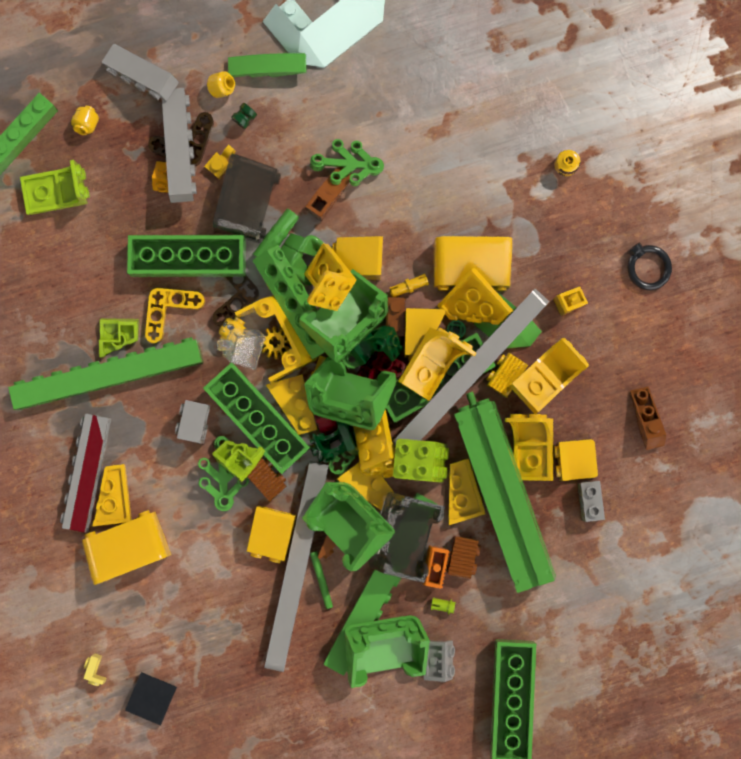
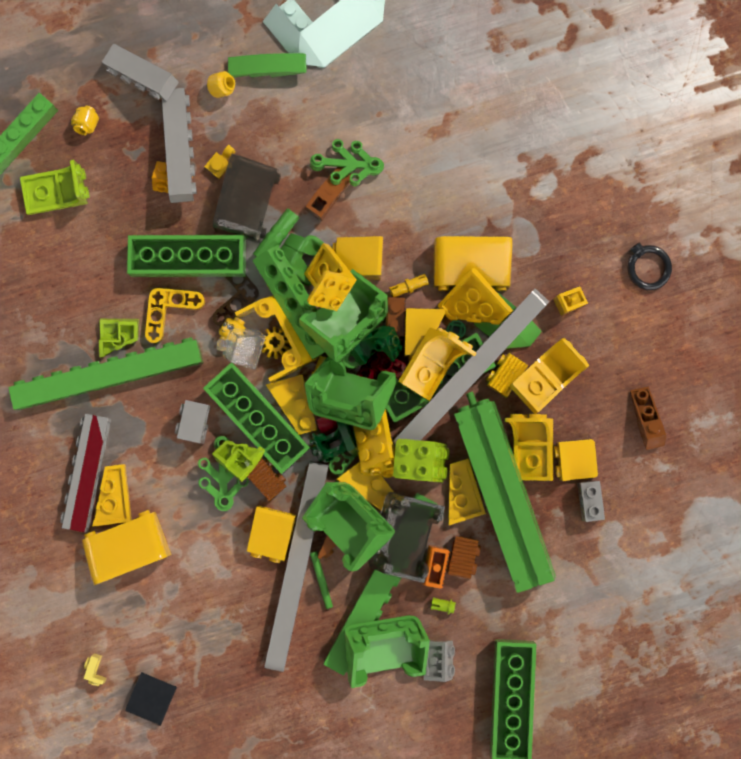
(198, 124): dark brown beam -> none
(245, 117): dark green wheel -> none
(562, 167): yellow head -> none

